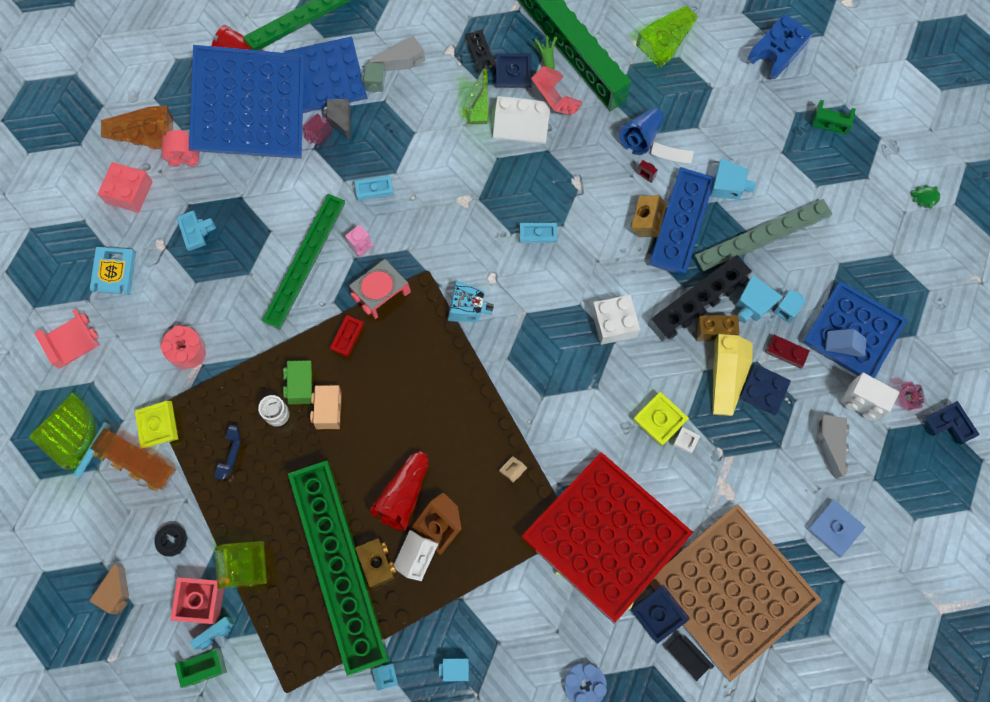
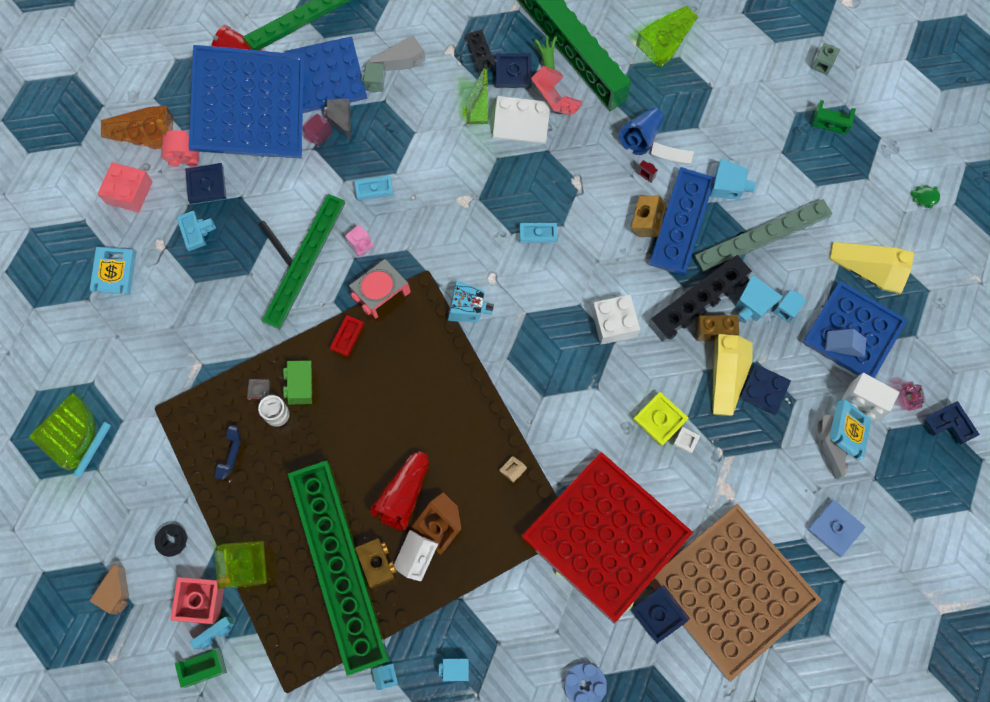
(68, 340): coral panel -> none
(136, 461): clear orange wedge -> none
(156, 425): neon yellow plate -> none
(176, 340): coral brick -> none
(205, 183): none -> dark blue plate
(258, 389): none -> clear plate
(276, 243): none -> black bar
(326, 407): light nougat brick -> none
(689, 657): black panel -> none
(781, 44): blue brick -> none
(787, 351): dark red plate -> none
(825, 58): none -> sand green brick
(850, 429): none -> medium azure container
(881, 265): none -> light yellow wedge

